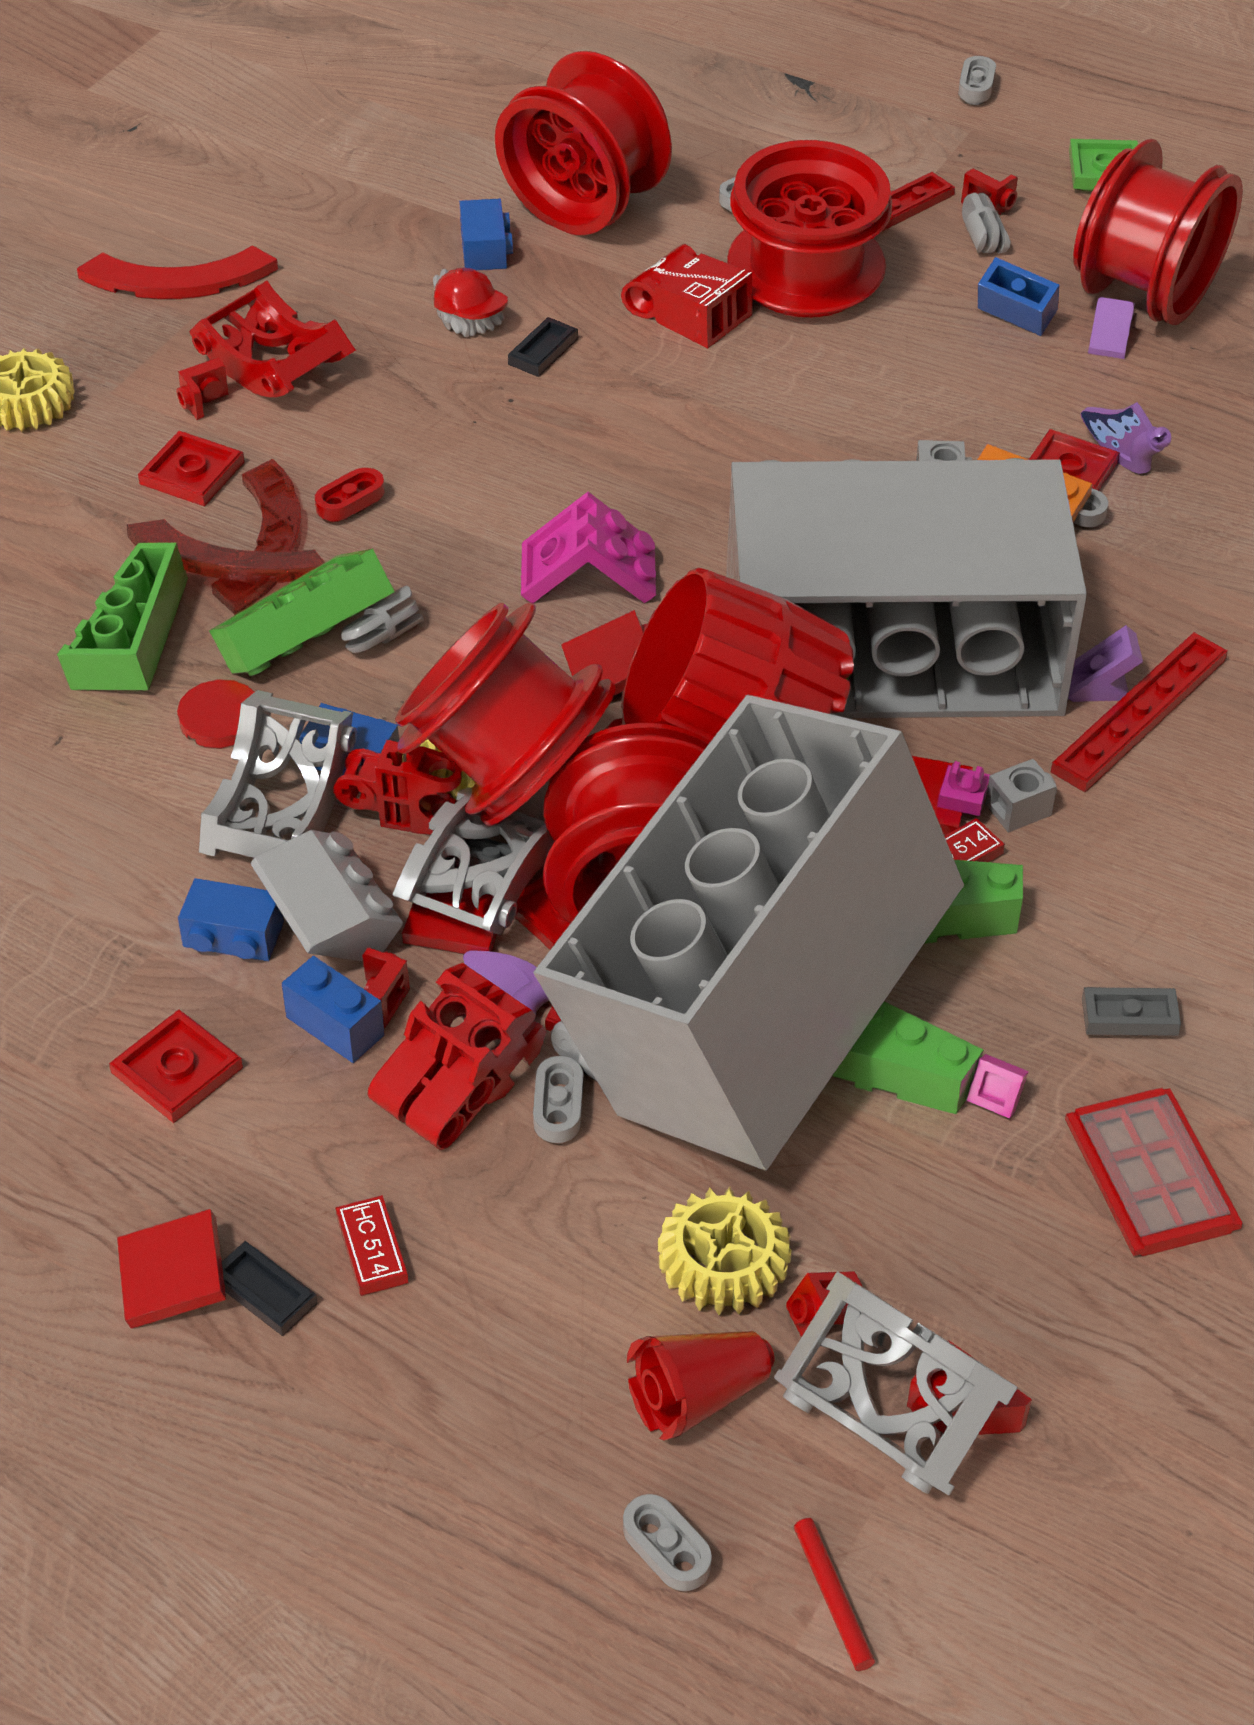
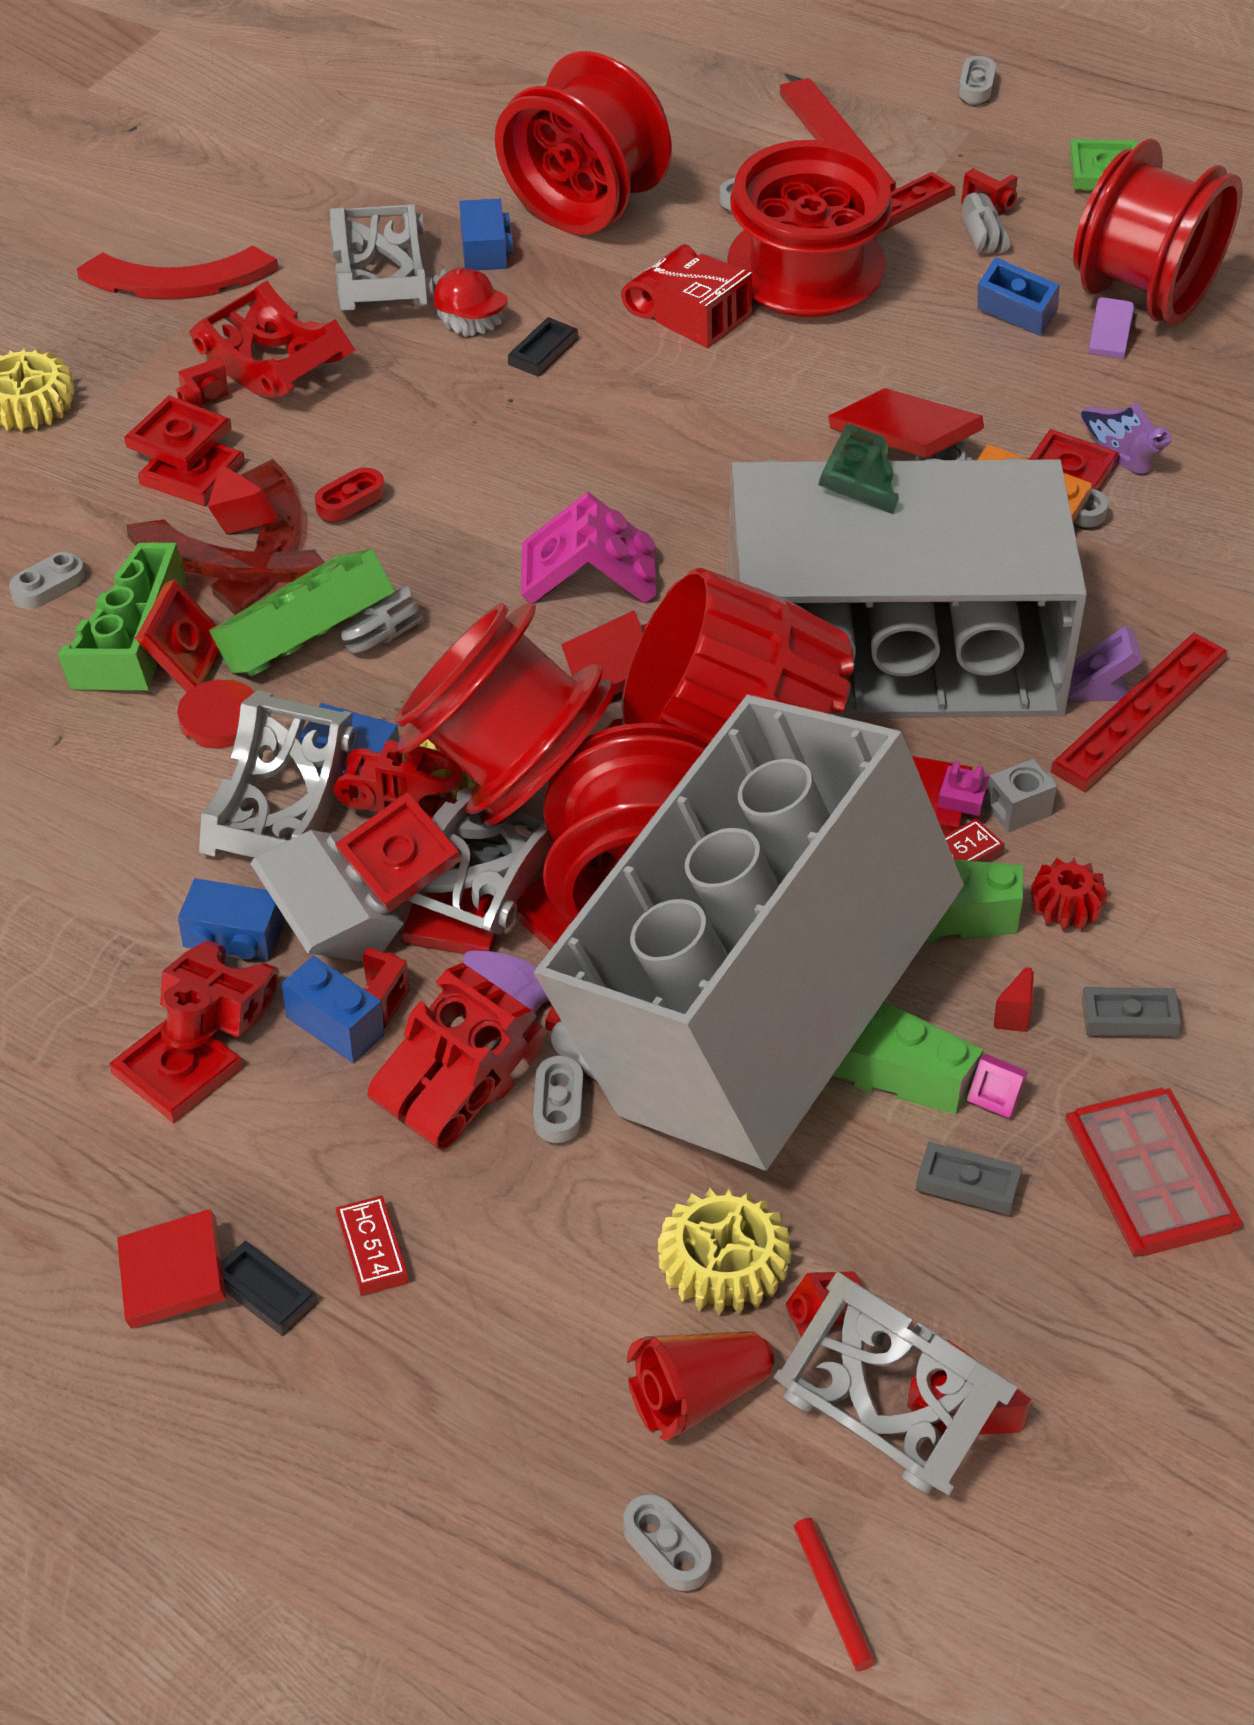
(47, 580): none -> light grey plate
(178, 433): none -> red tile
(179, 636): none -> red tile
(212, 997): none -> red piece
(239, 503): none -> red slope
(362, 286): none -> light grey fence
(398, 851): none -> red plate
(822, 118): none -> red tile
(861, 469): none -> clear green wing
(909, 421): none -> red tile
(968, 1178): none -> dark grey plate
(1015, 1003): none -> red slope
(1068, 894): none -> red gear

